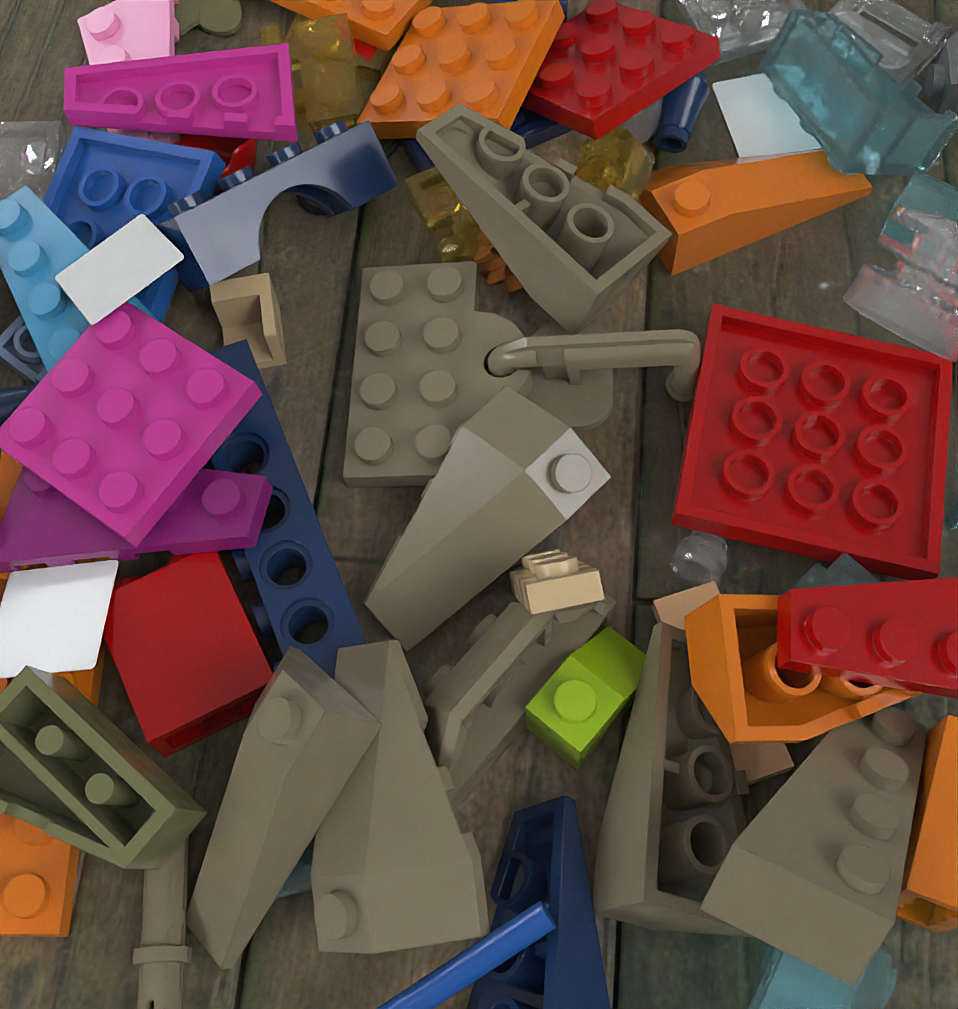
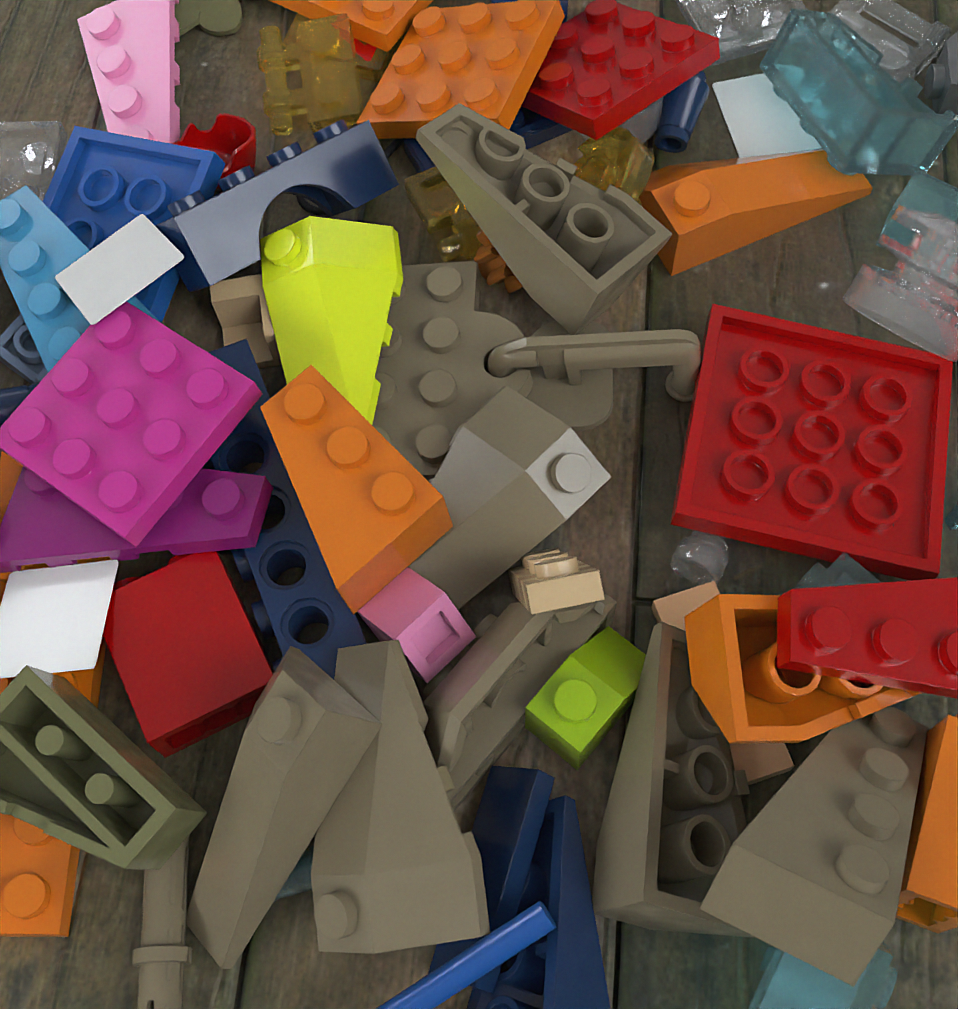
(203, 93): dark pink wing -> none
(331, 301): none -> neon yellow wedge
(354, 487): none -> orange wedge
(421, 620): none -> bright pink panel
(506, 839): none -> dark blue tile

